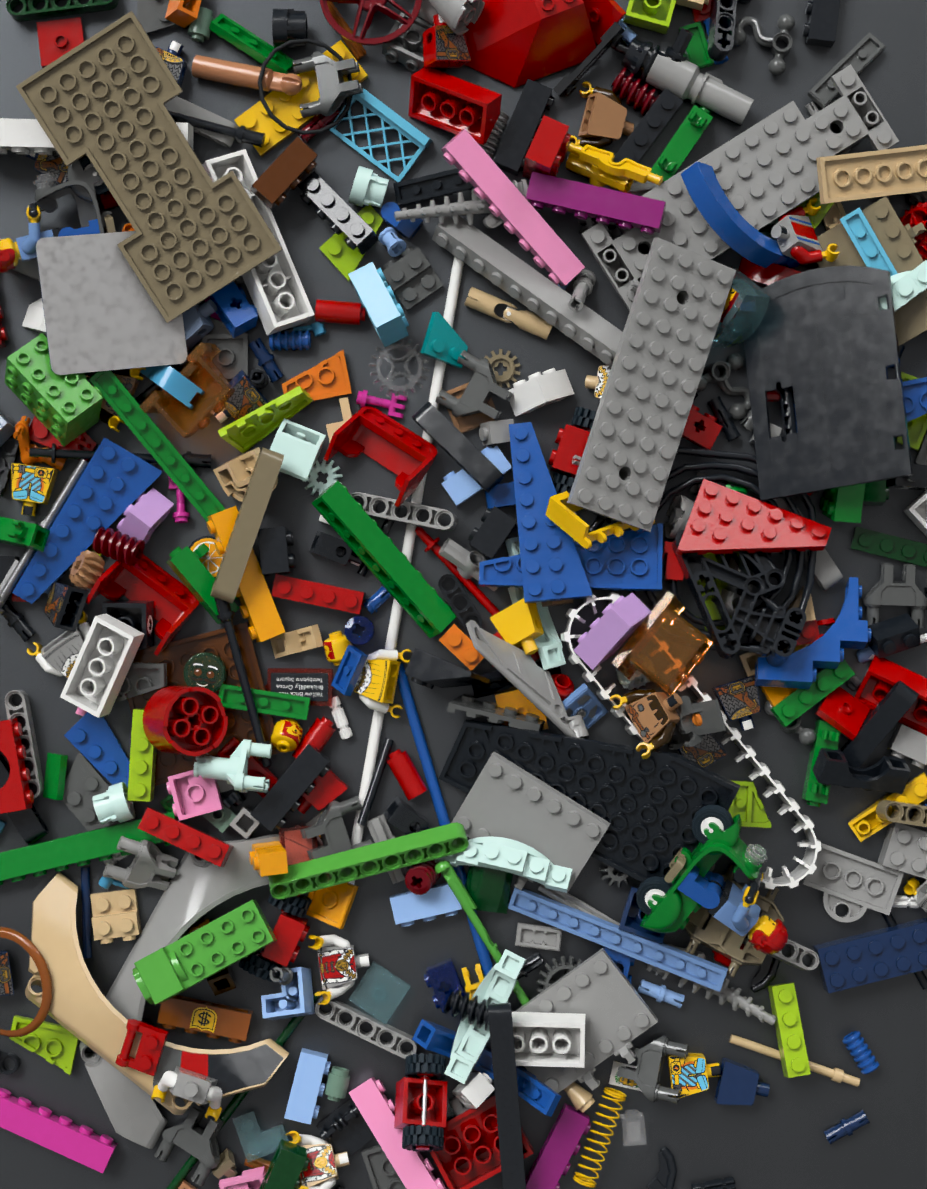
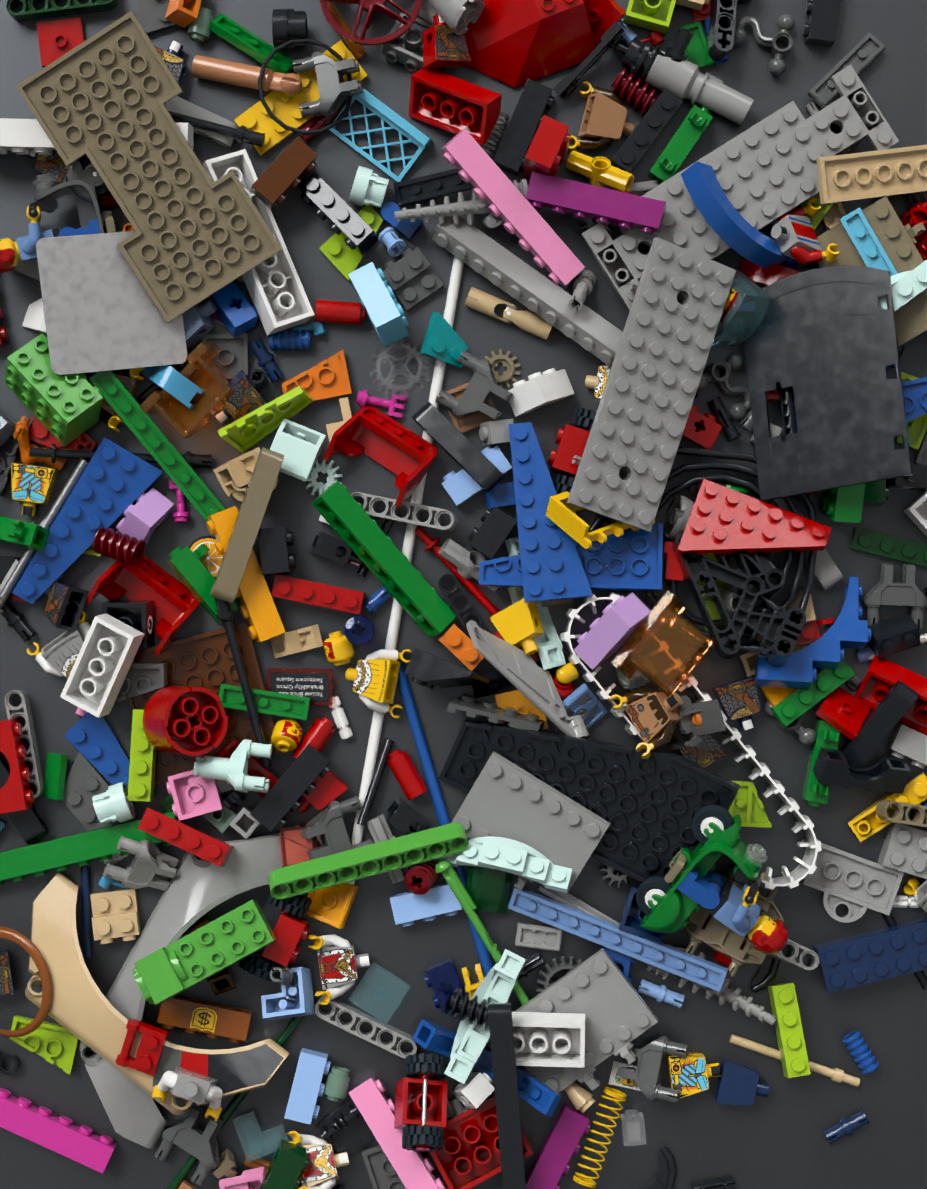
(86, 569): medium nougat gear -> none
(205, 671): clear green head -> none
(269, 858): light orange piece -> none
(349, 670): blue plate -> none
(566, 673): none -> yellow piece
(604, 160): yellow piece -> none
(655, 37): none -> red hand

